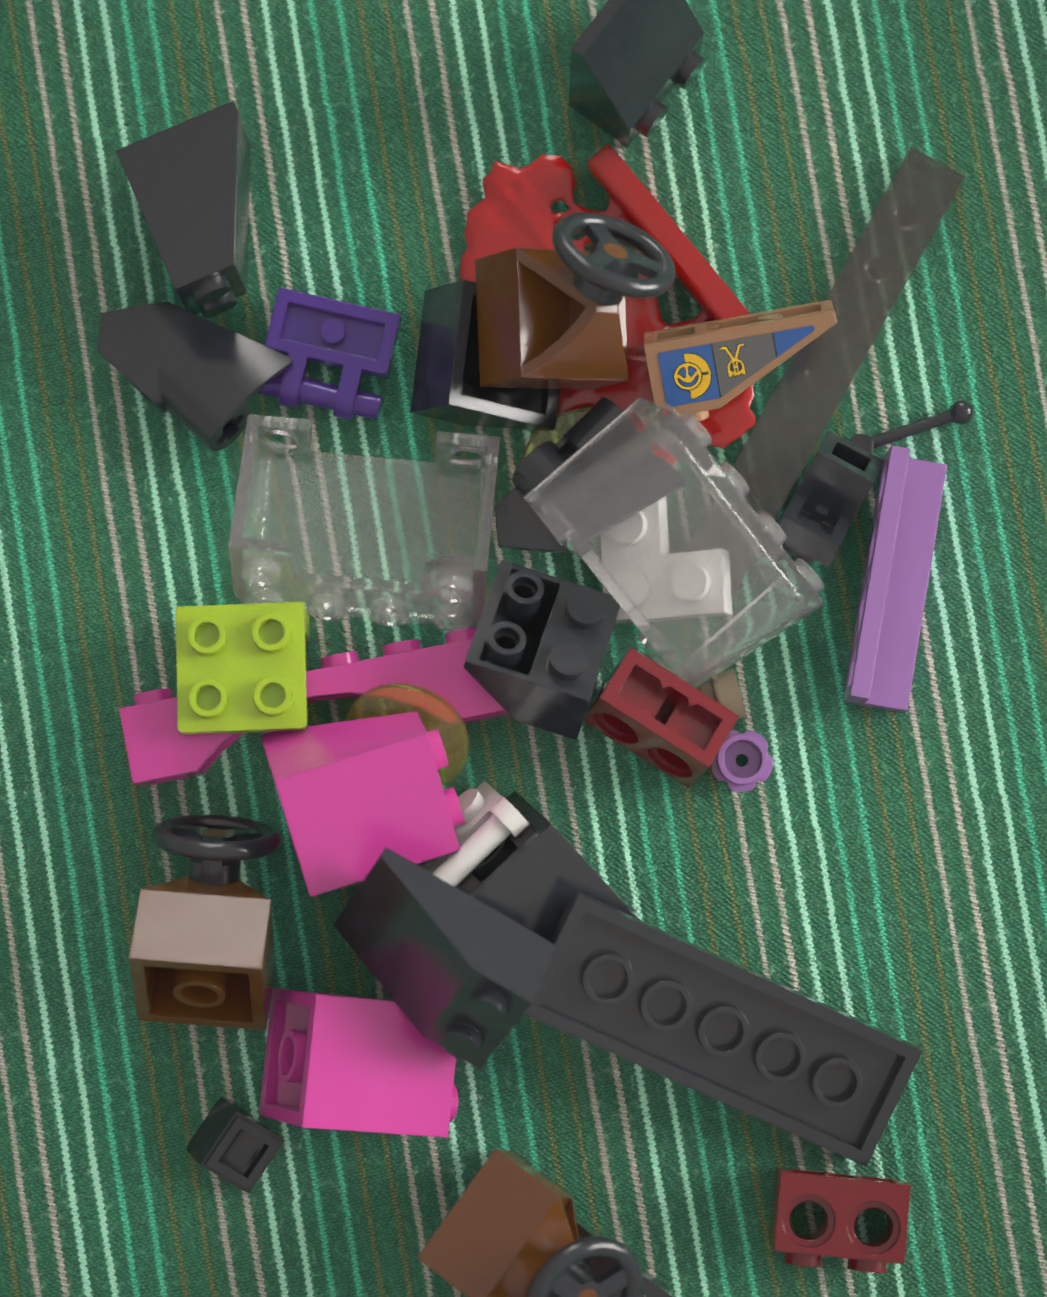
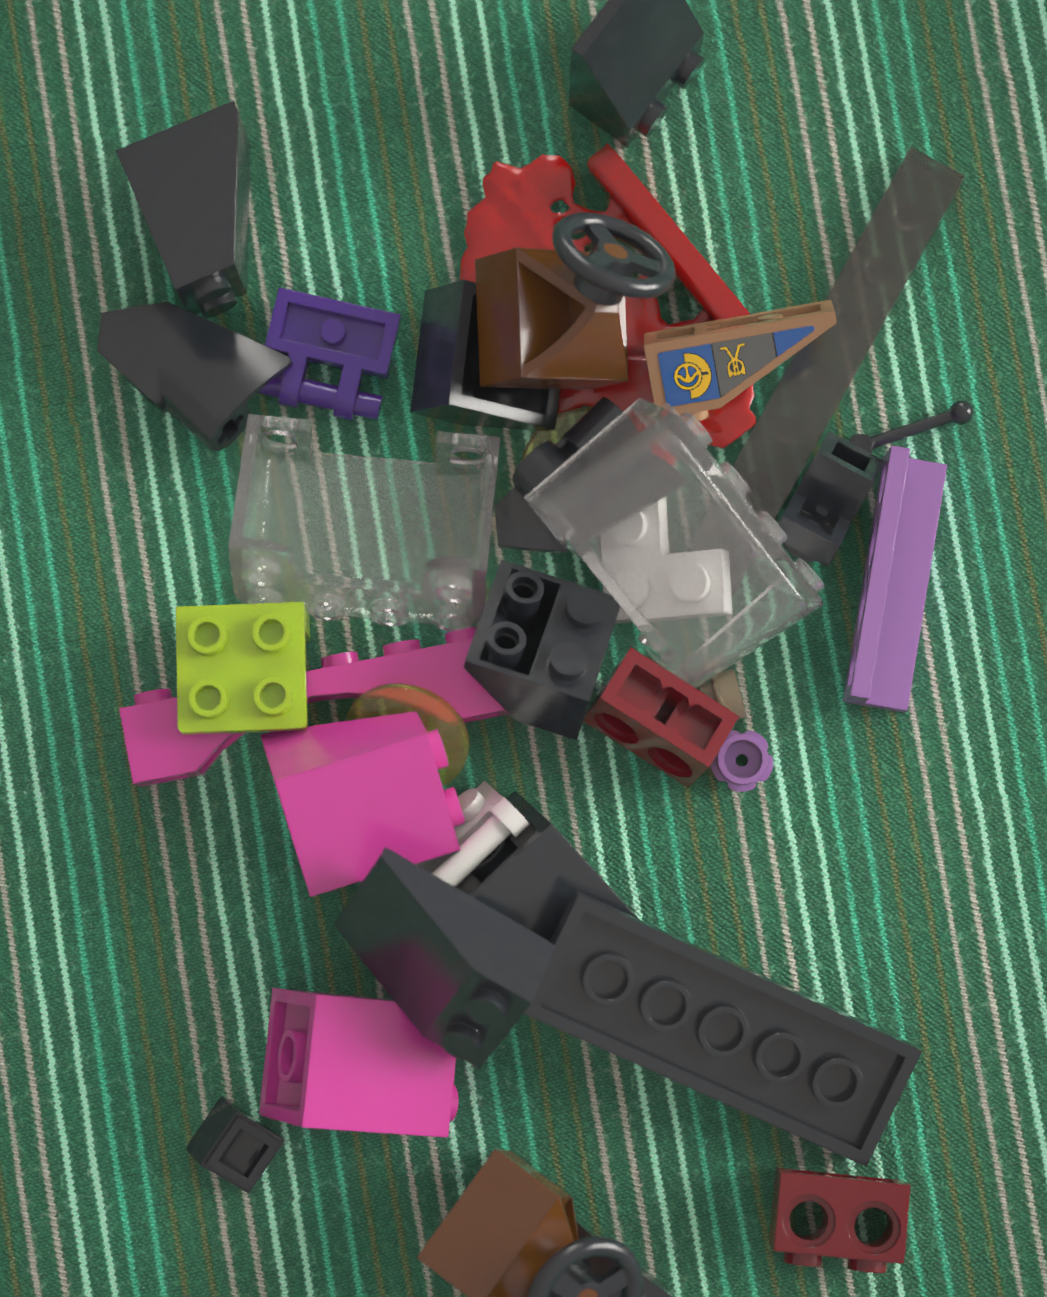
(207, 938): reddish brown piece -> none

